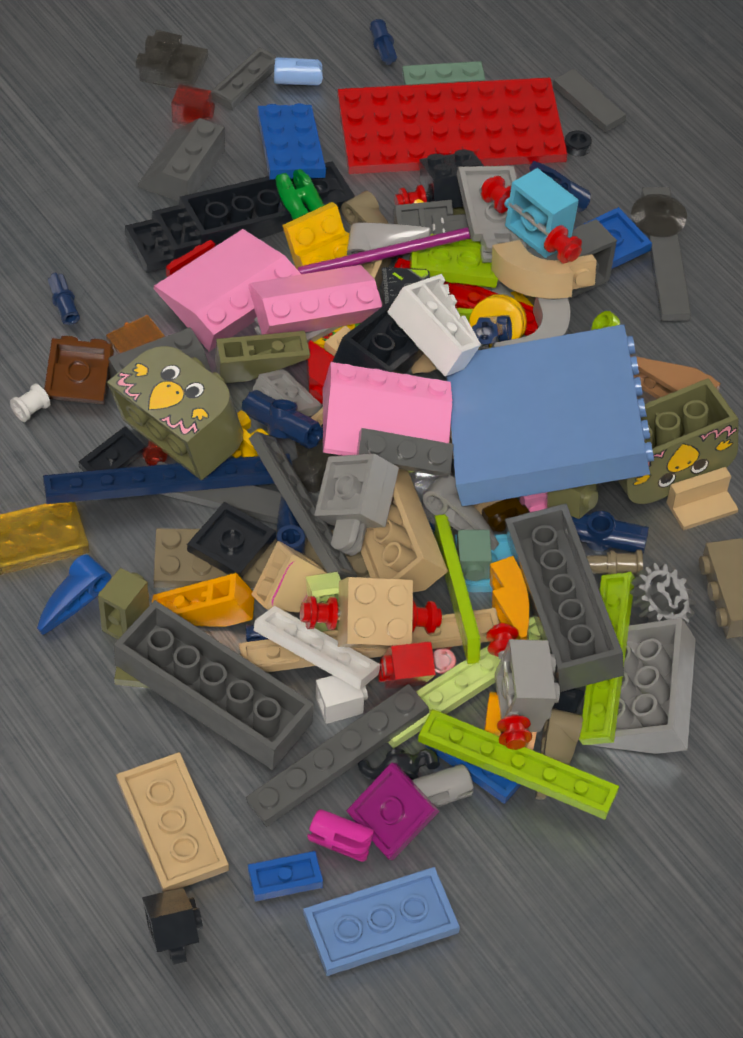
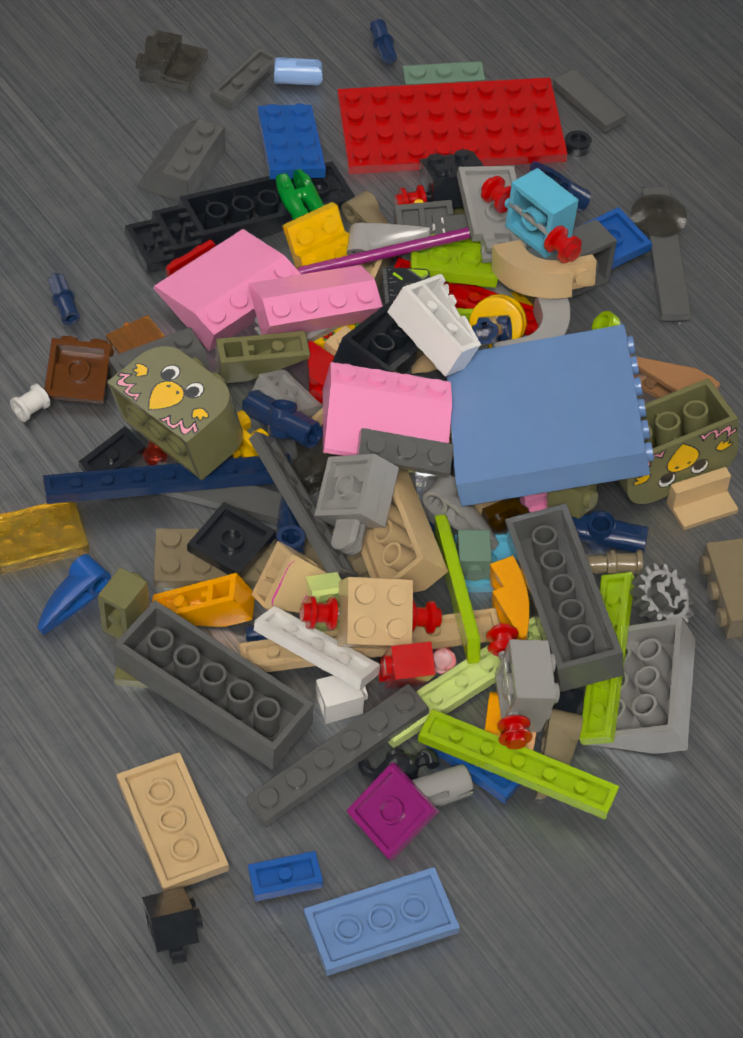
(191, 104): clear red brick -> none
(340, 835): dark pink arm -> none

